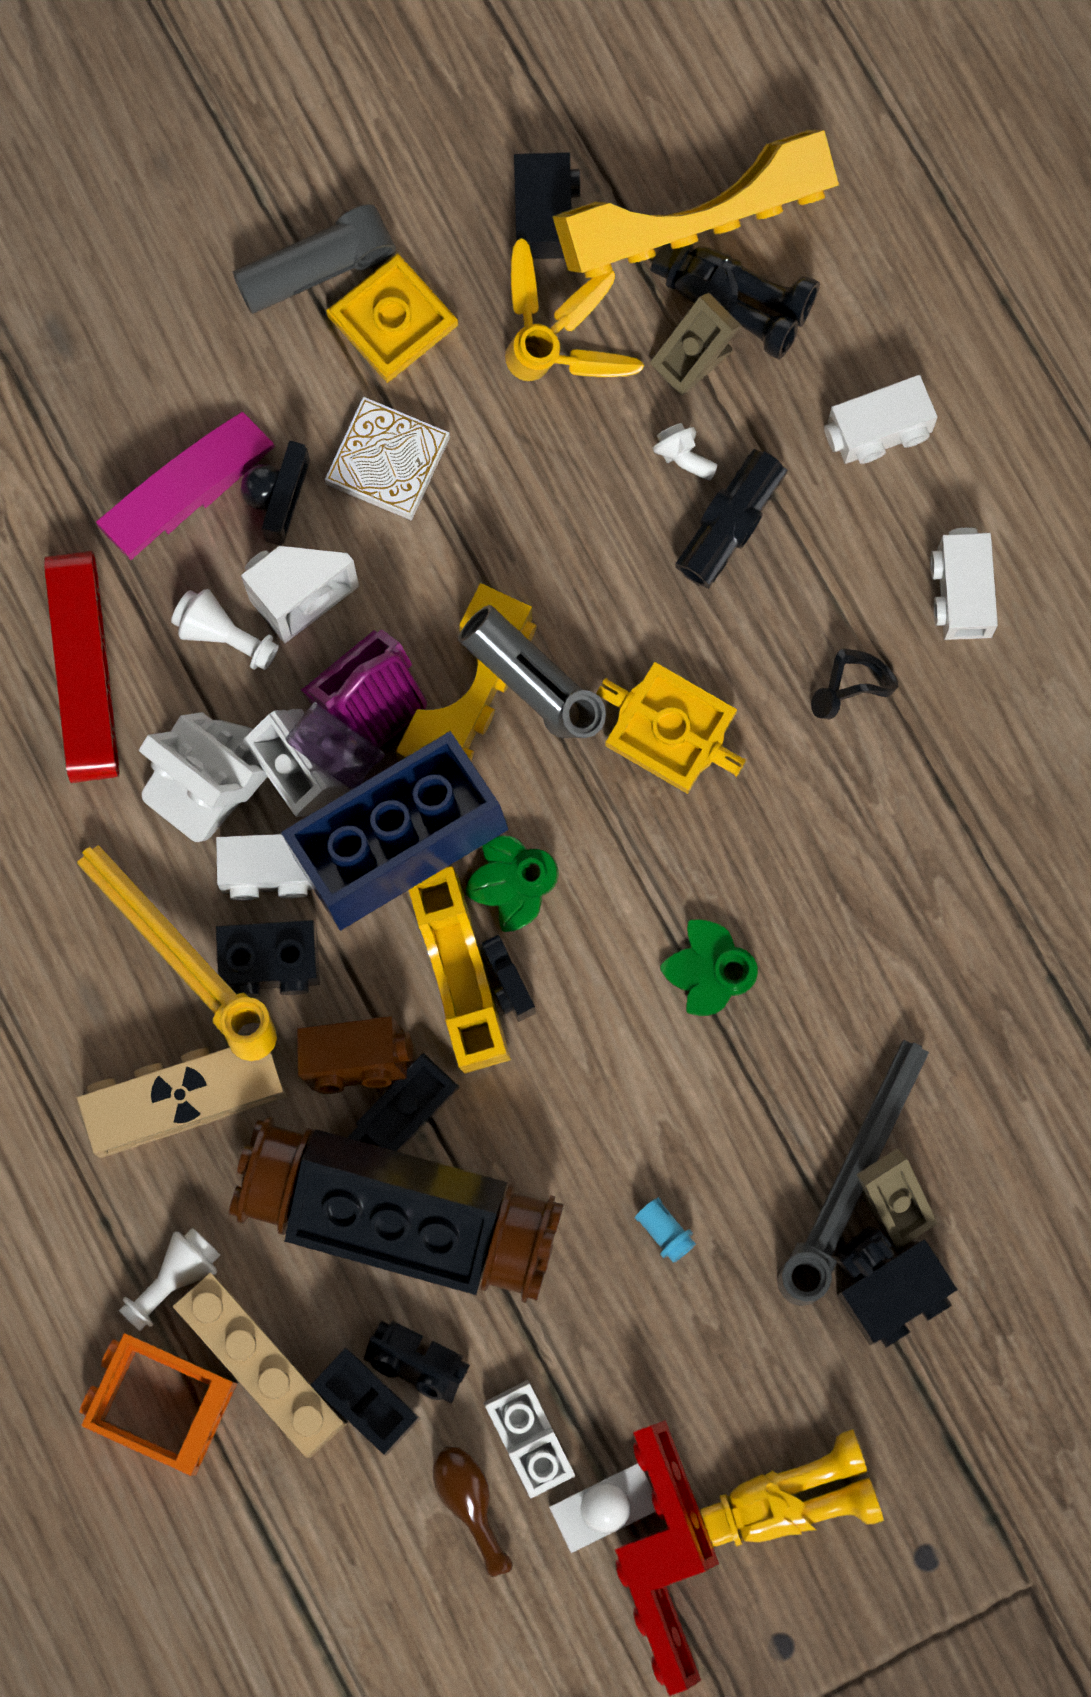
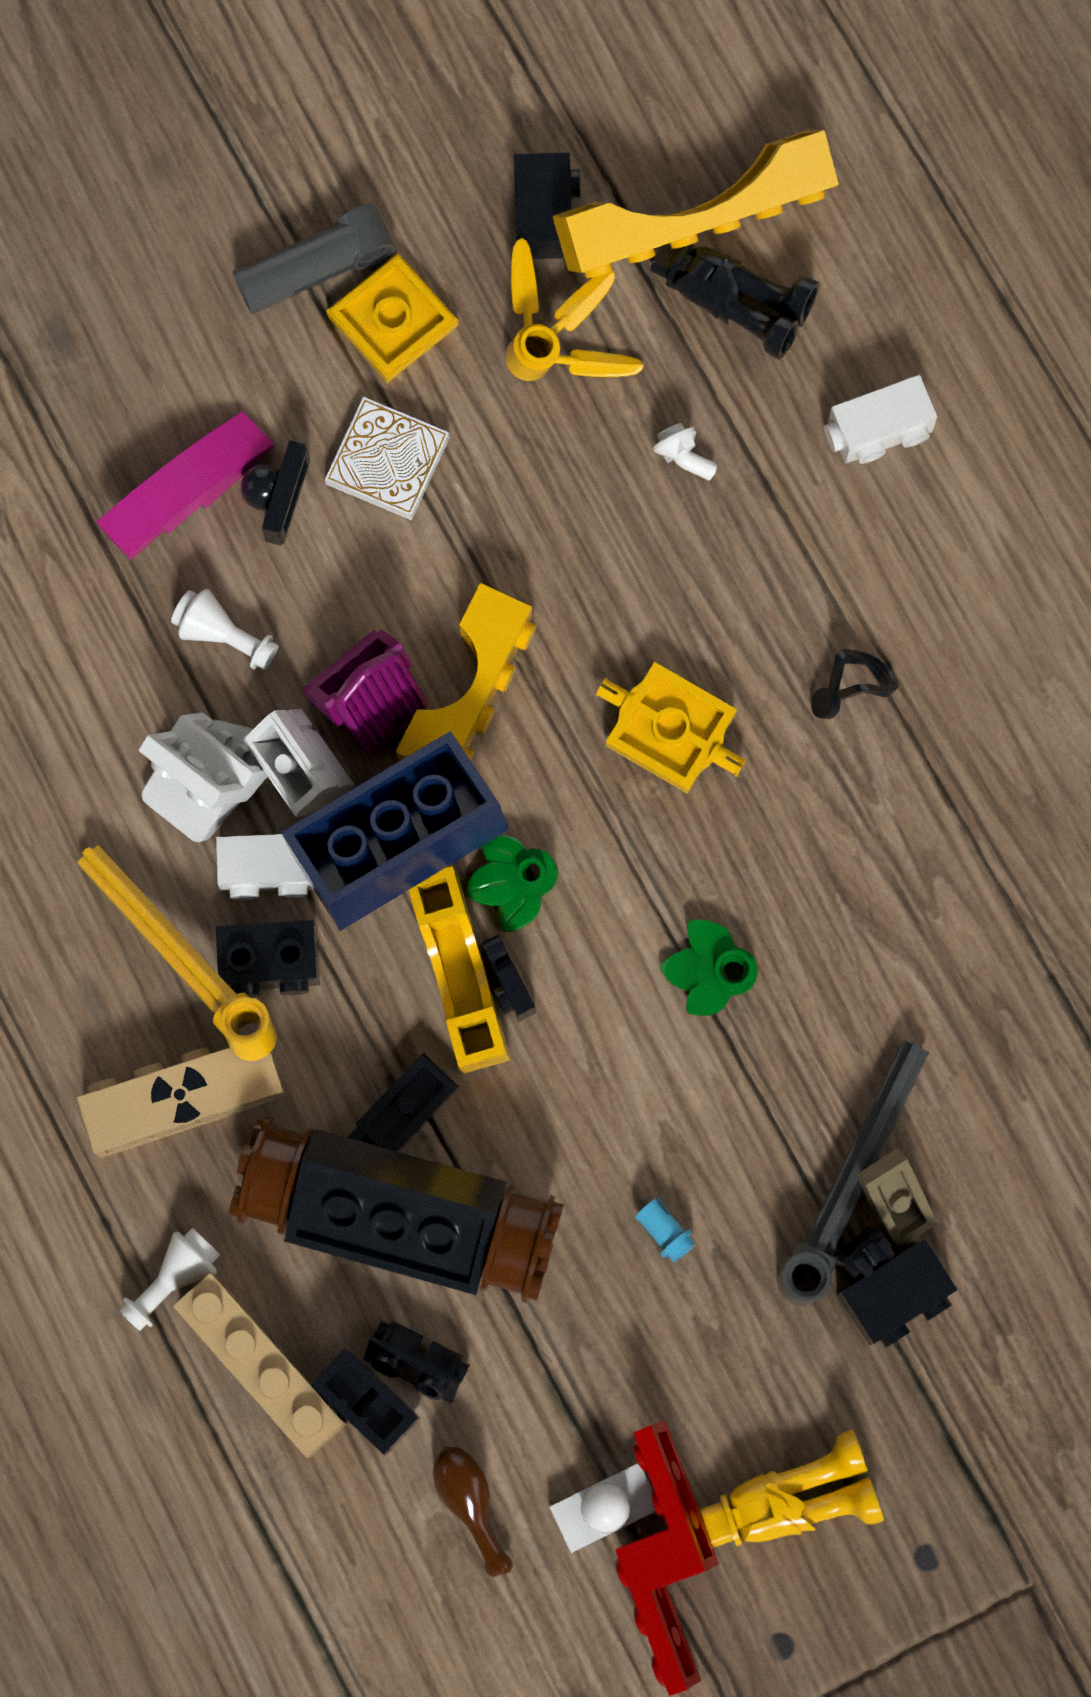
(81, 667): red beam -> none
(206, 1422): orange window -> none
(297, 586): white slope -> none
(334, 746): clear purple hips -> none
(353, 1054): reddish brown brick -> none
(529, 1439): white slope -> none
(532, 675): dark grey piece -> none
(696, 344): dark tan slope -> none
(731, 518): black piece -> none
(966, 585): white brick -> none

